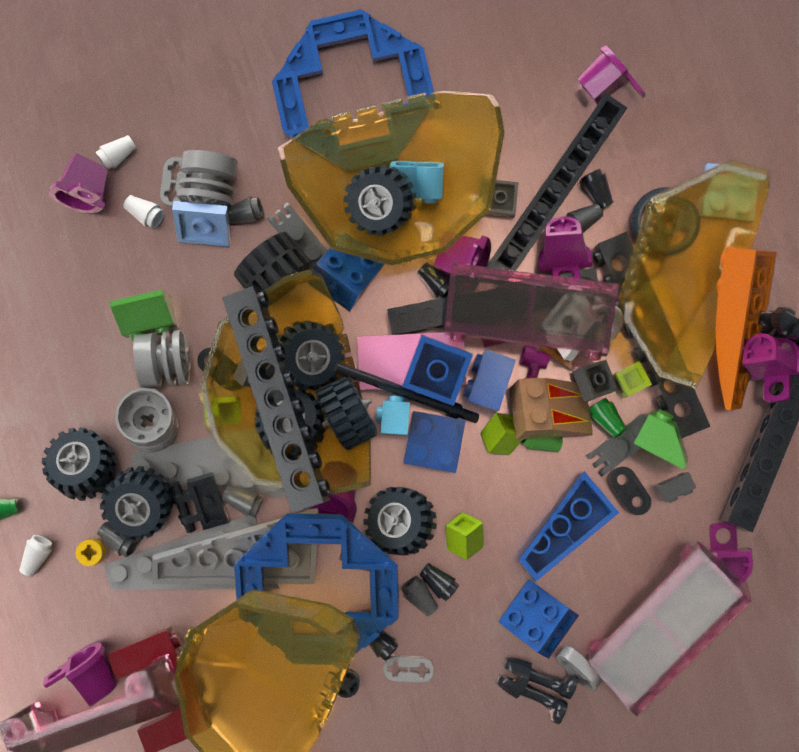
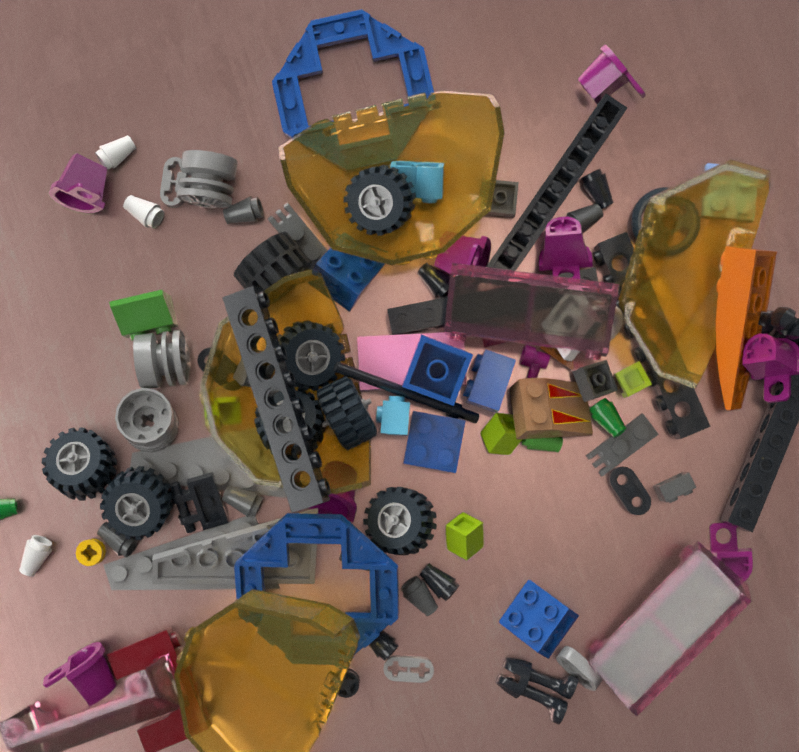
(201, 223): light blue plate -> none
(572, 523): blue wedge -> none
(663, 438): bright green slope -> none

